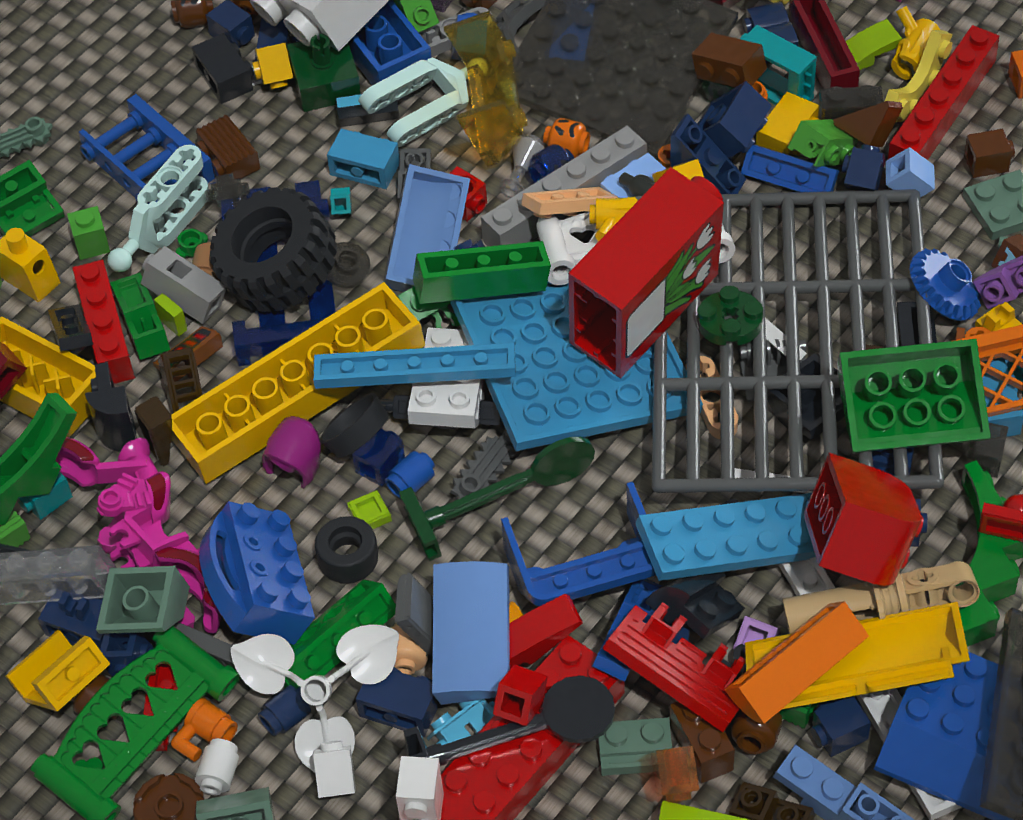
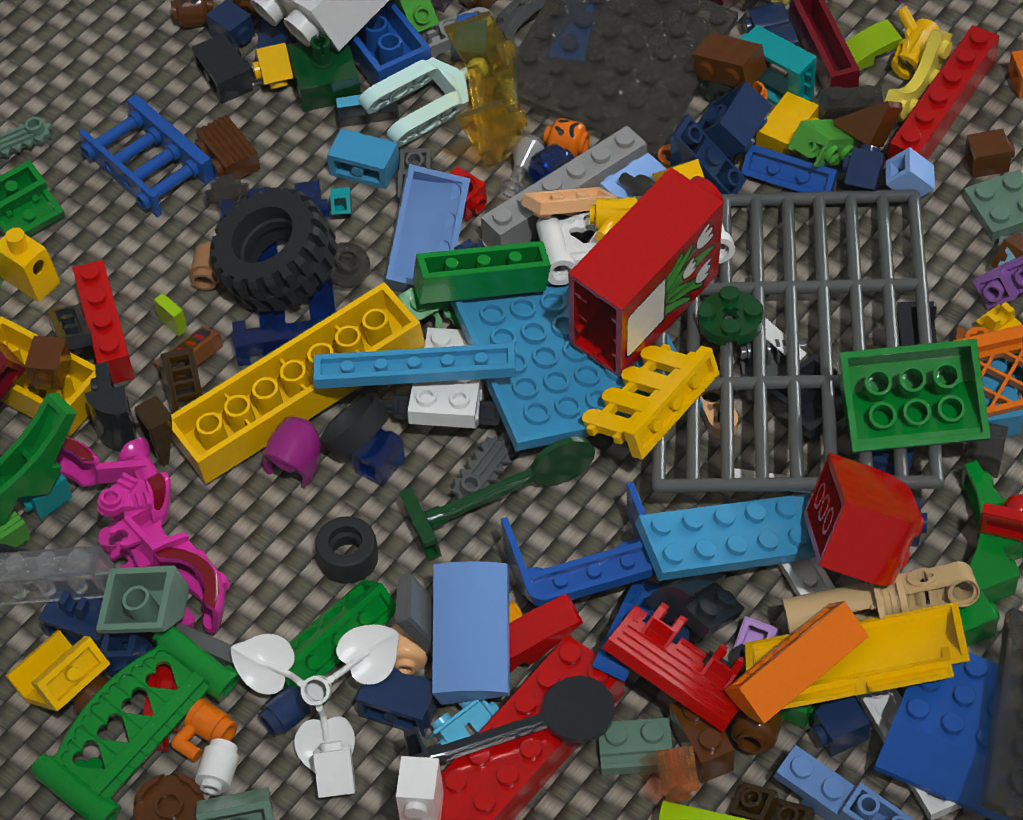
(47, 362): none -> reddish brown brick
(88, 232): bright green brick -> none
(140, 316): green slope -> none
(151, 217): light aqua piece -> none
(183, 283): light grey brick -> none
(189, 240): green plate -> none
(256, 572): blue piece -> none
(370, 509): lime tile -> none
(412, 472): blue brick -> none
(520, 695): red brick -> none
(662, 409): none -> yellow fence
(946, 284): blue gear -> none

